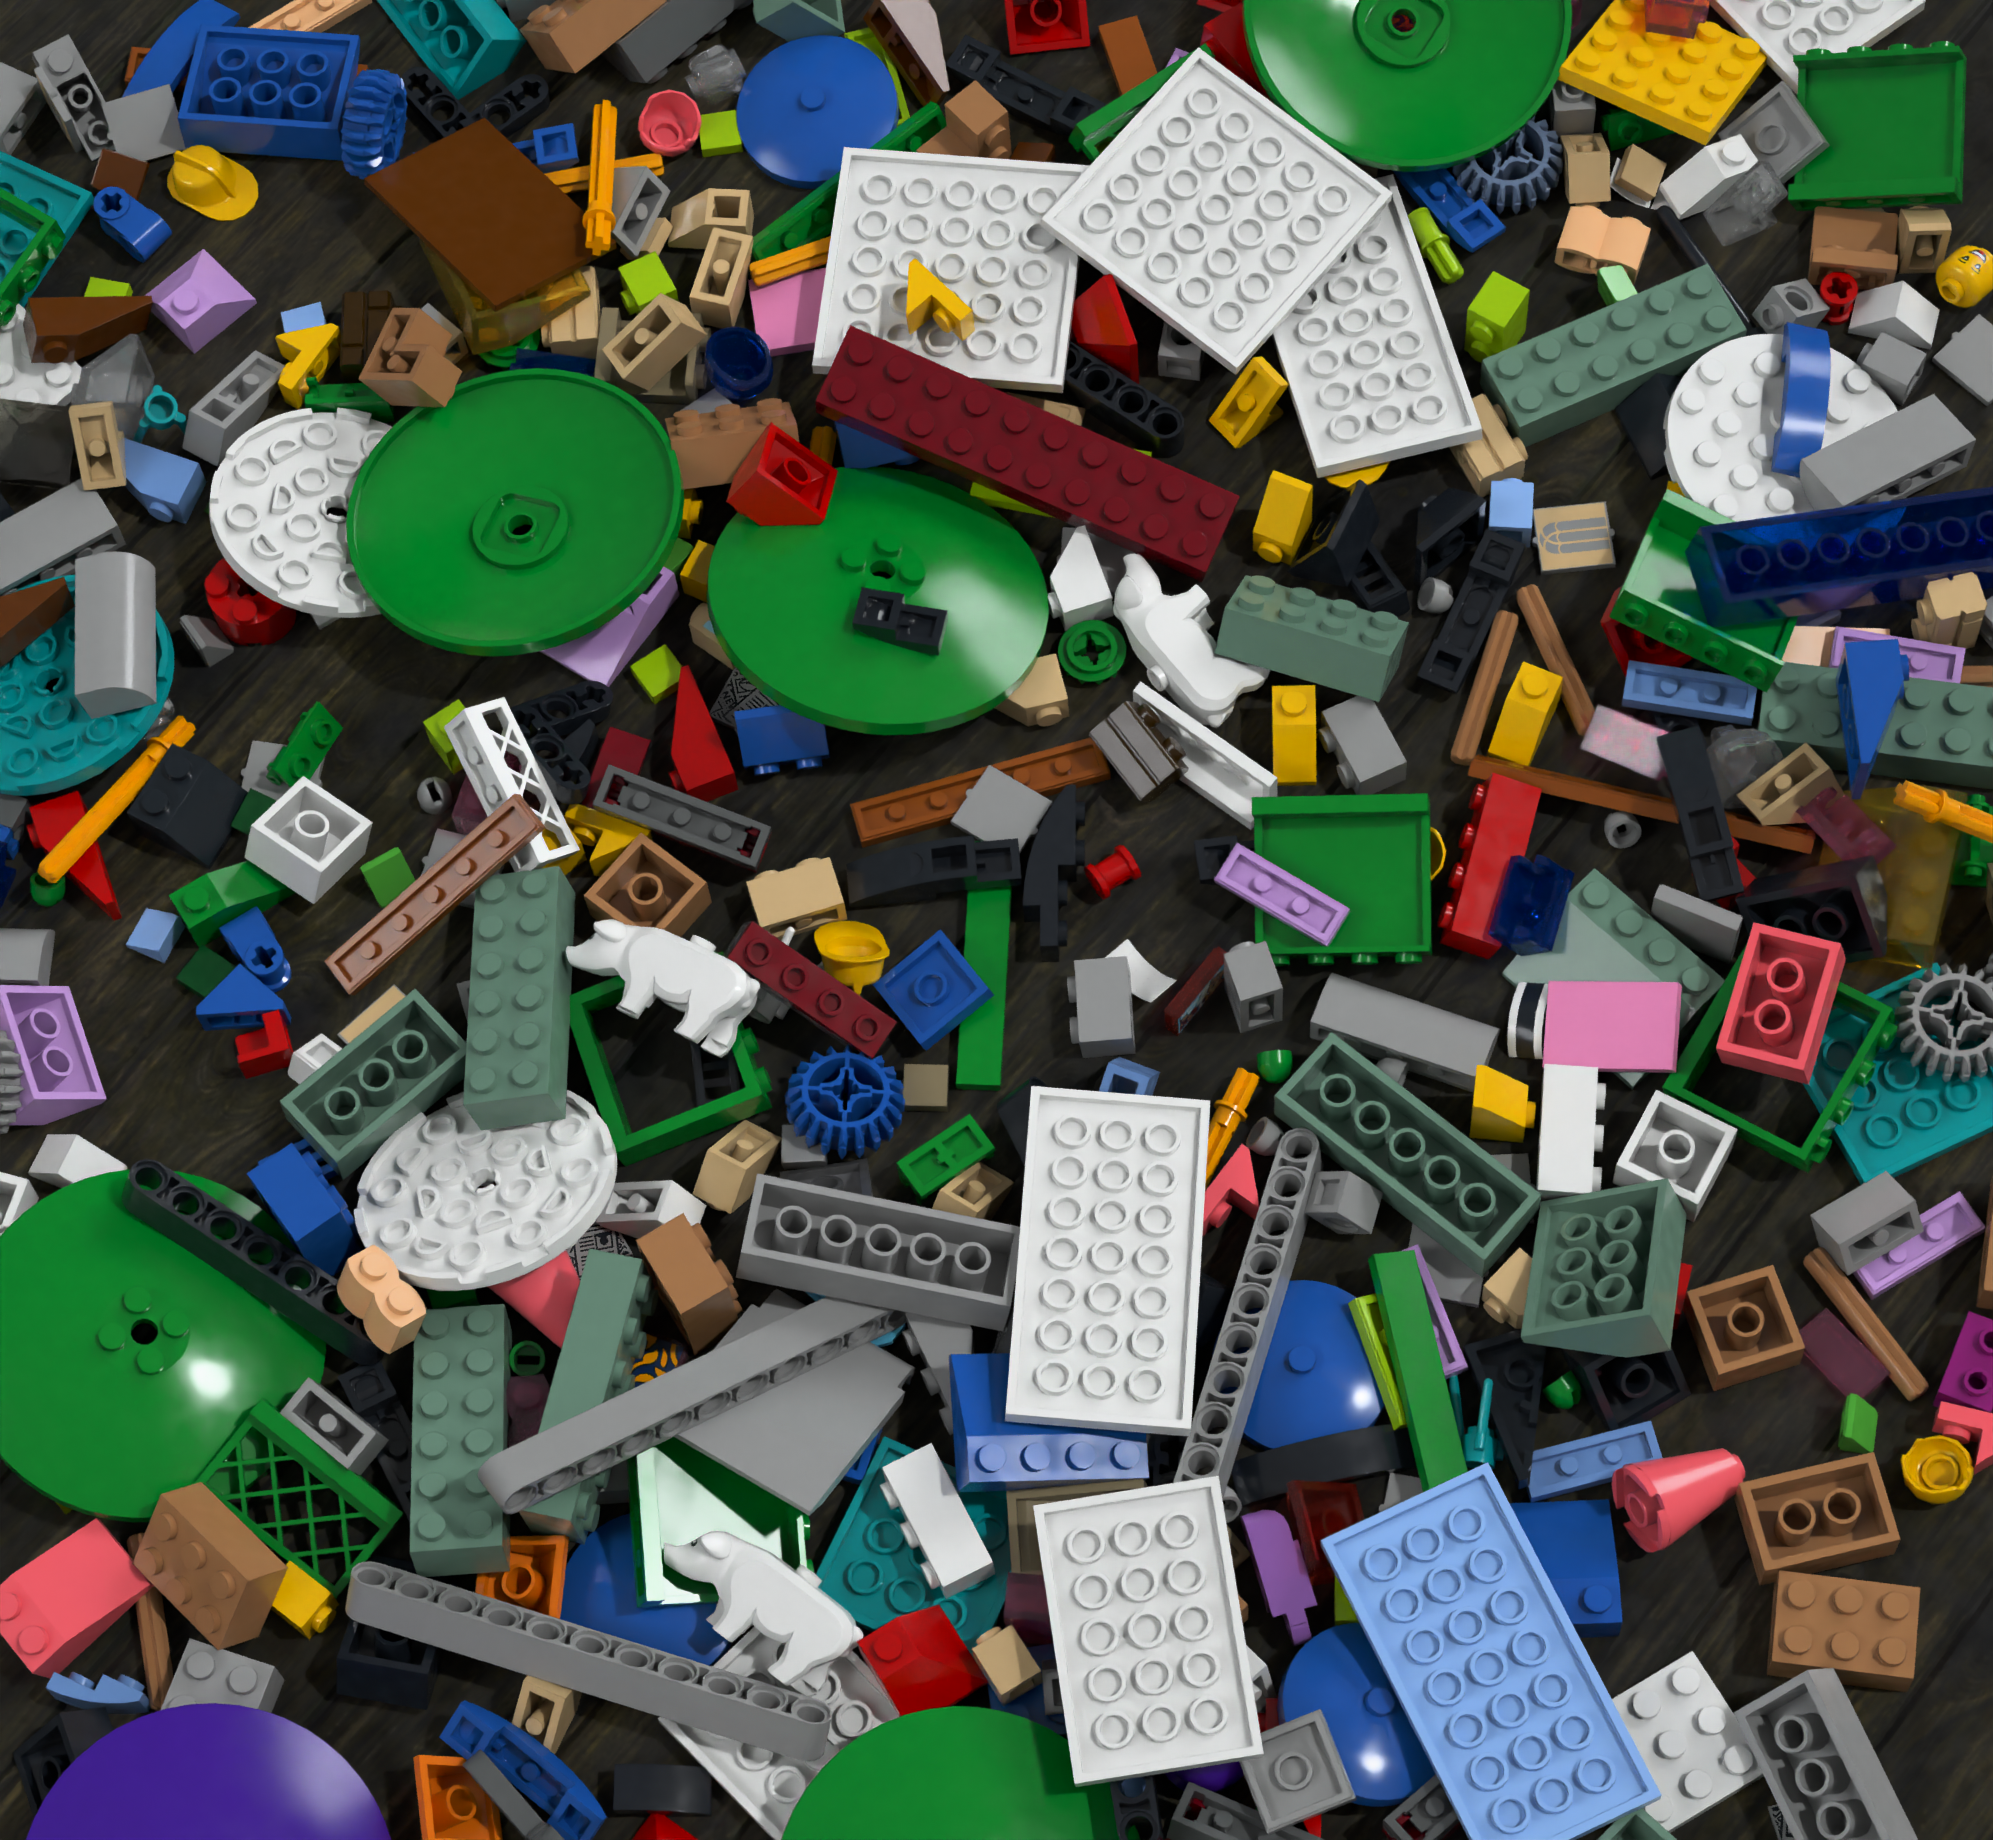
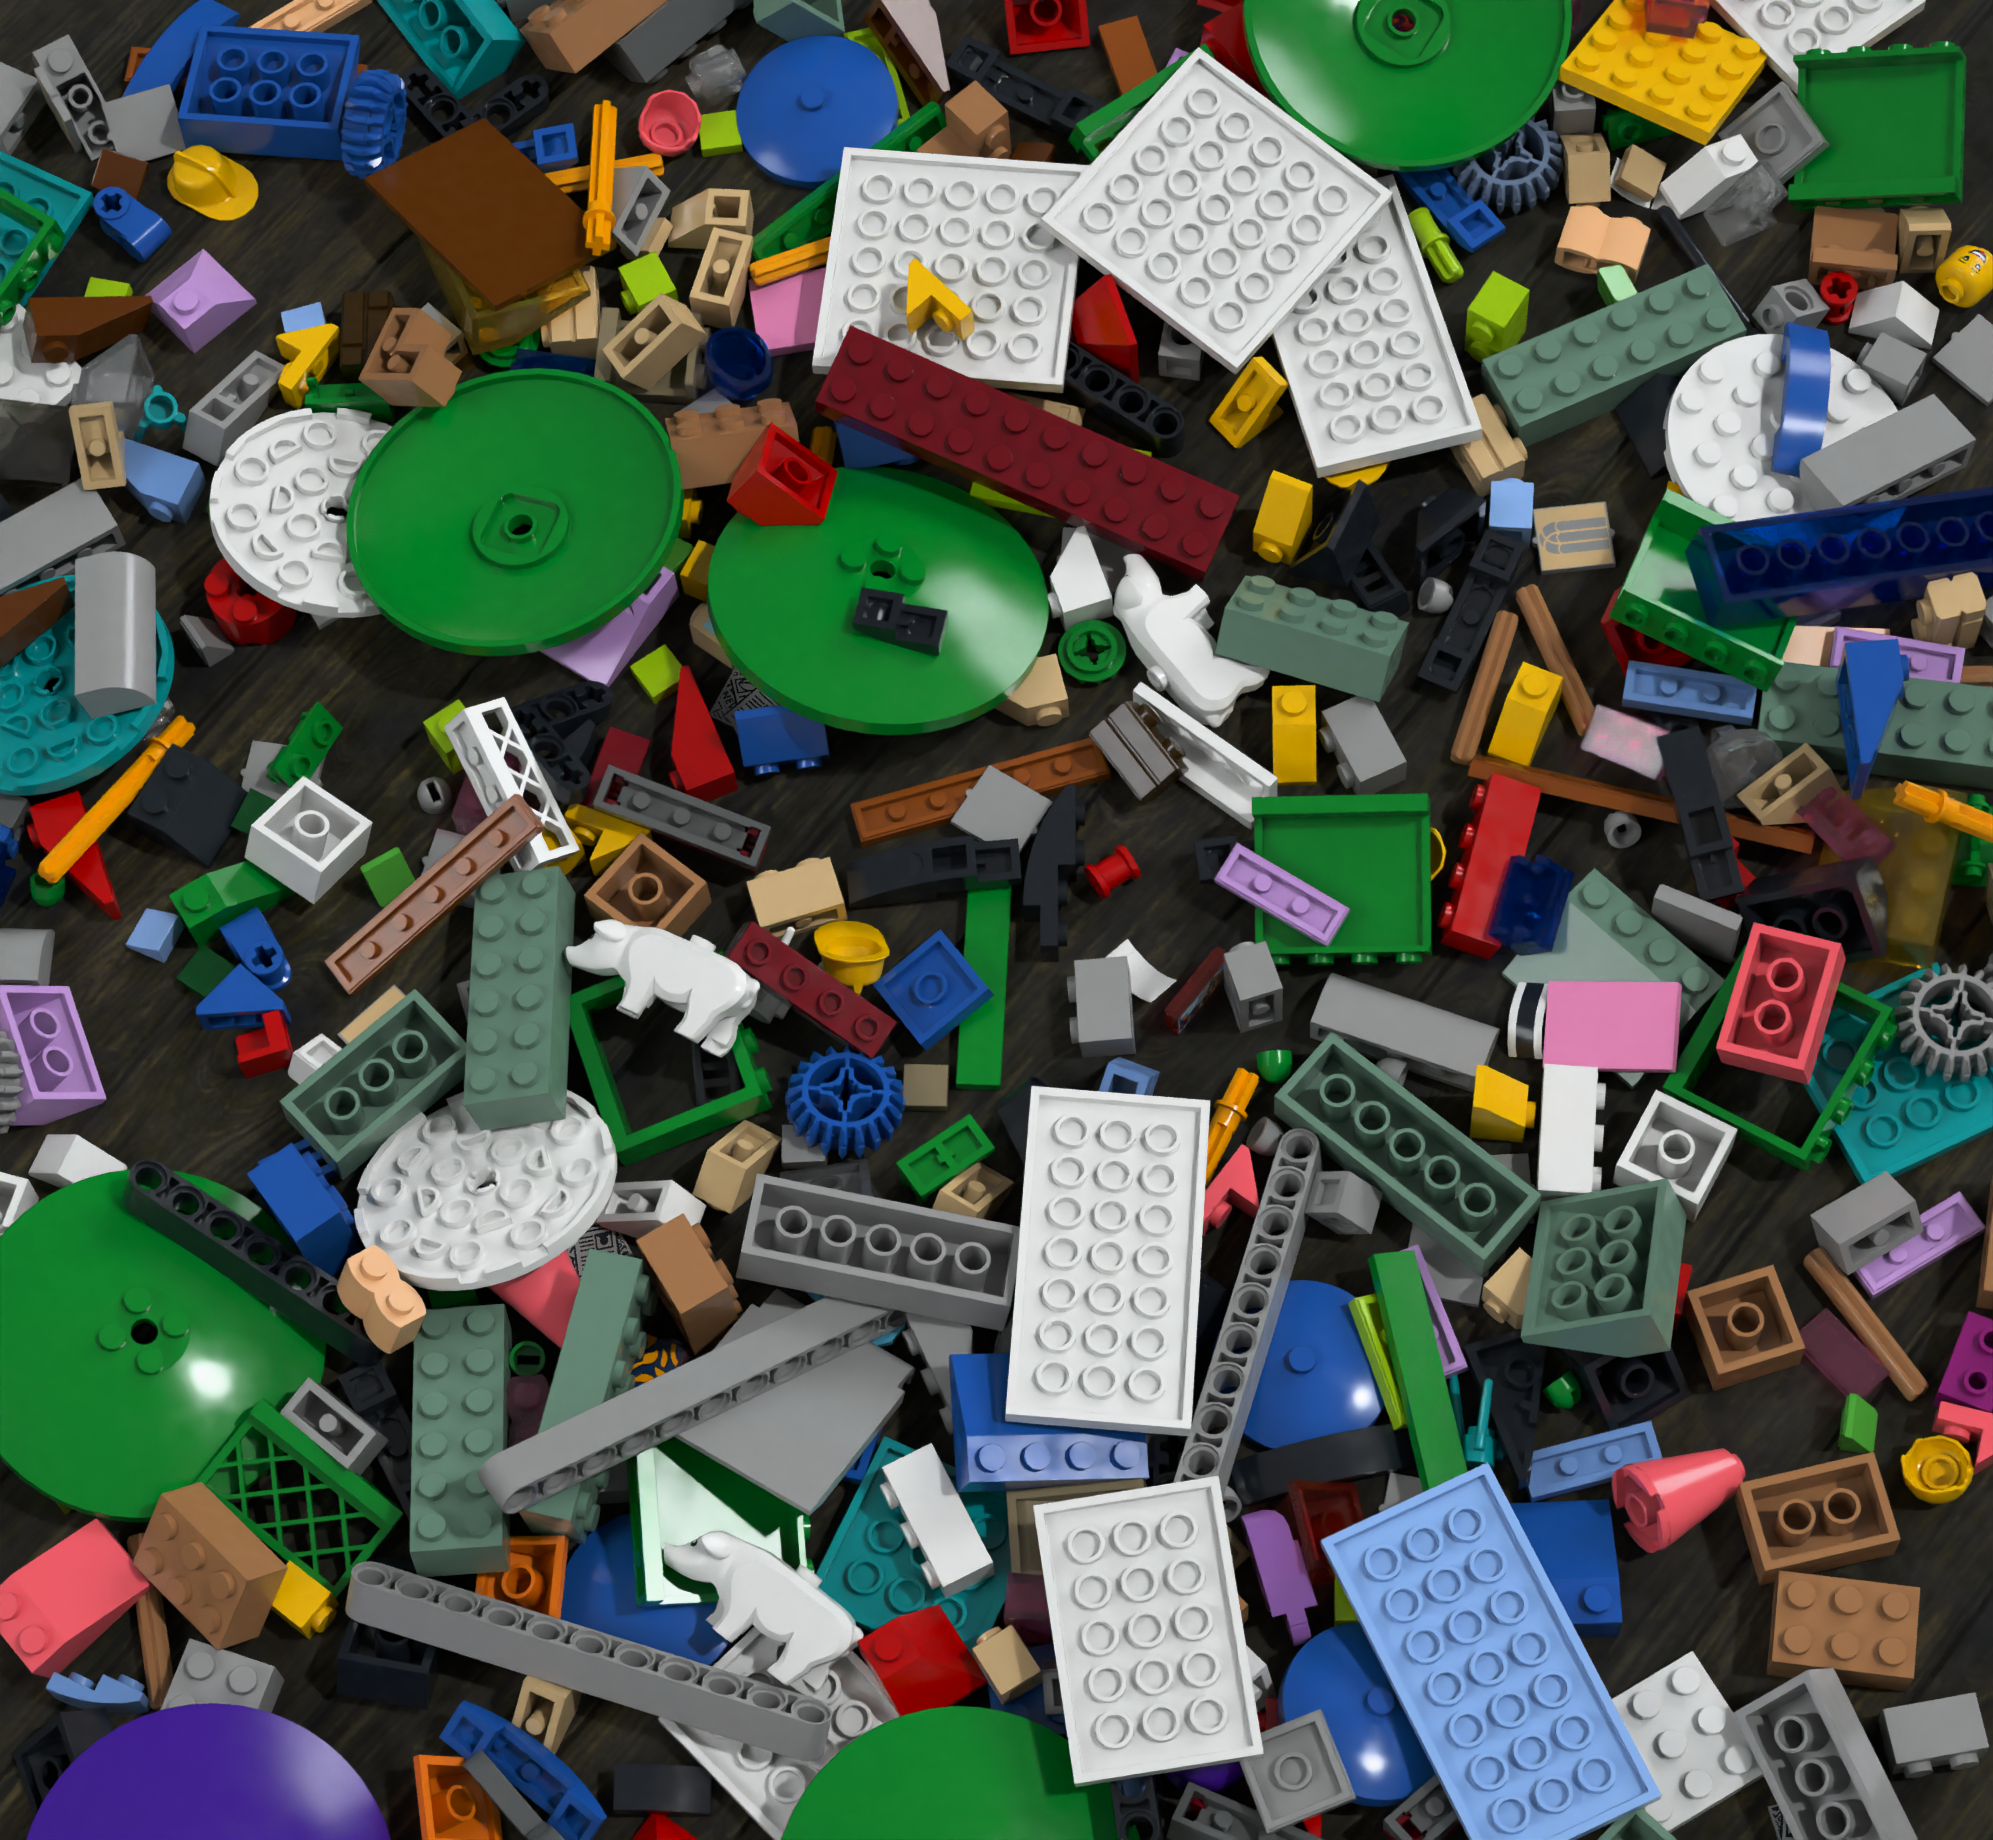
(1933, 1735): none -> light grey brick

